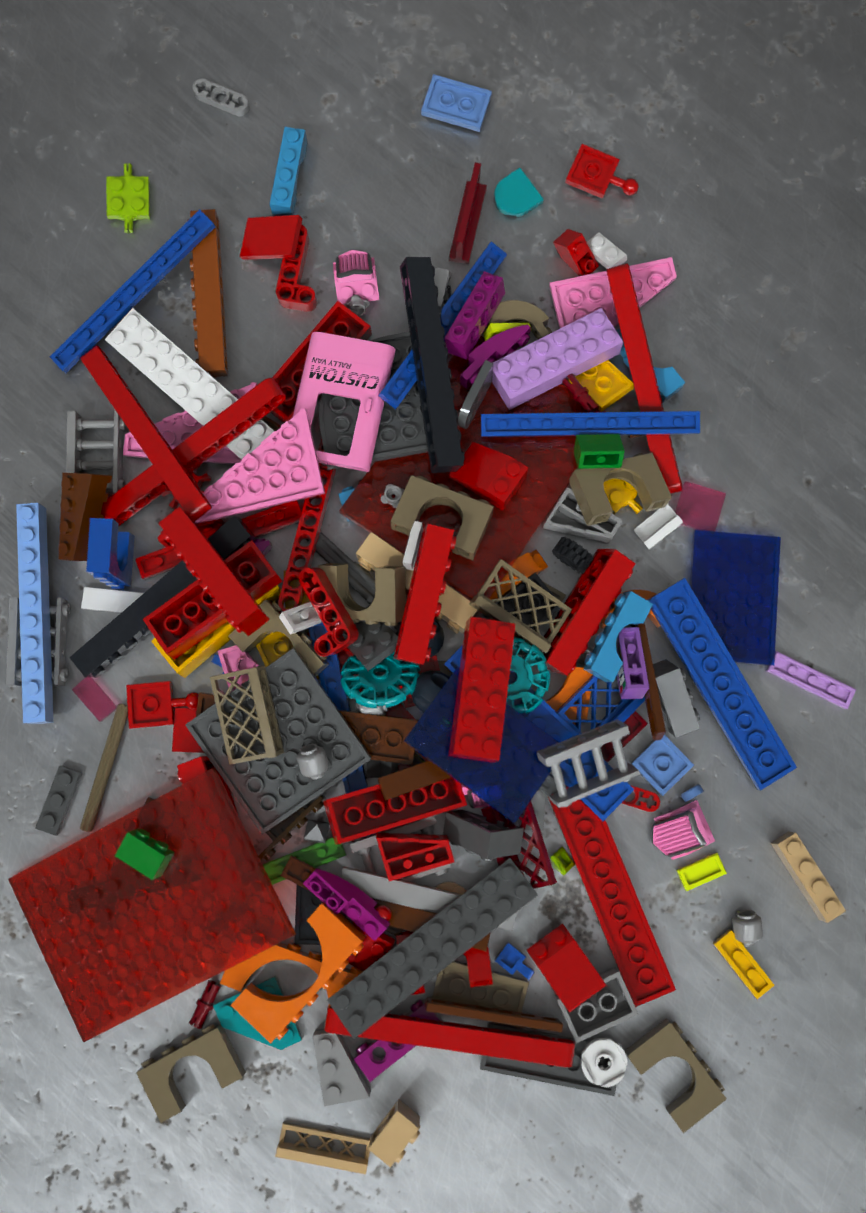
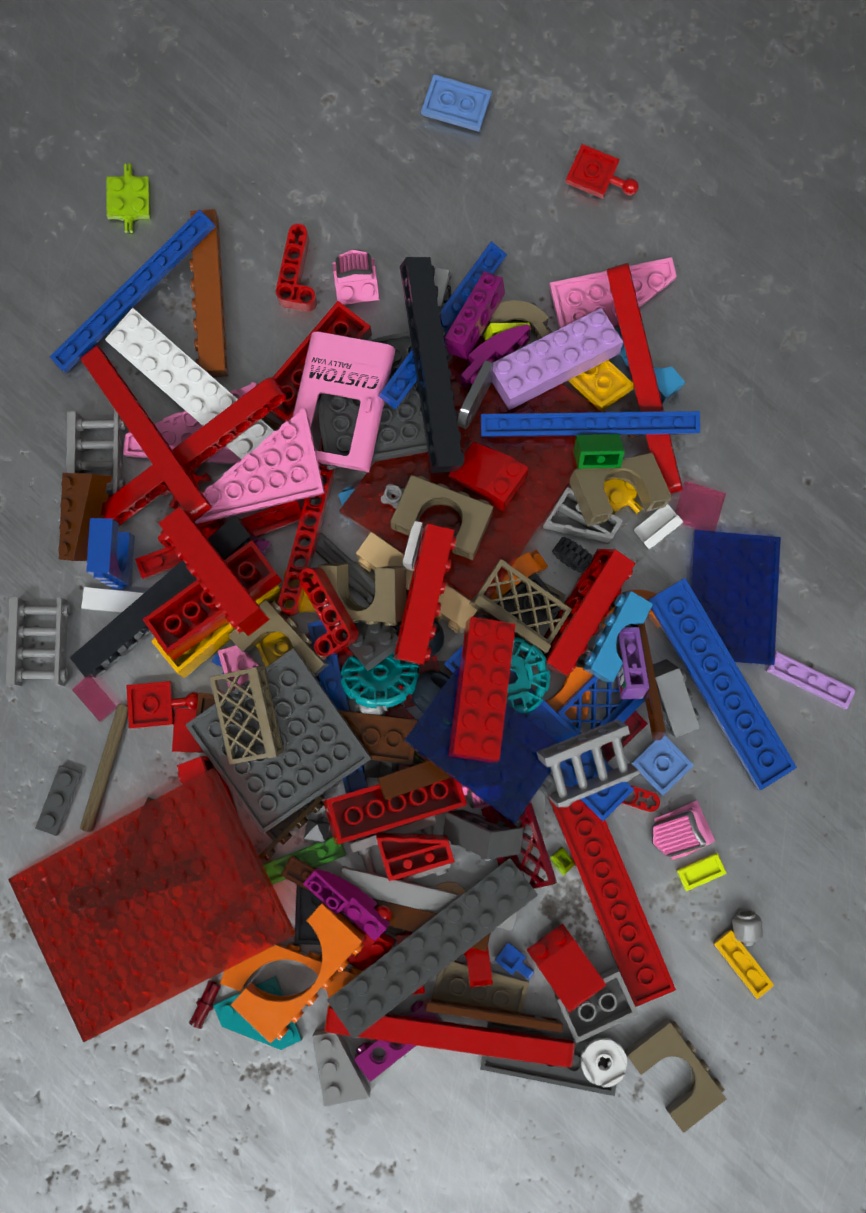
(34, 614): light blue brick -> none
(144, 853): green brick -> none
(158, 1078): dark tan arch -> none
(226, 105): light grey beam -> none
(271, 237): red tile -> none
(285, 183): dark azure arch -> none
(300, 618): white plate -> none
(312, 761): light grey head -> none
(320, 1156): tan fence -> none
(357, 305): light grey plate -> none
(395, 1133): tan brick -> none
(468, 218): dark red fence -> none
(516, 194): teal tile -> none
(576, 252): red slope -> none
(580, 393): dark red pin -> none
(606, 252): white plate -> none
(691, 793): medium blue tile -> none
(808, 877): tan brick -> none

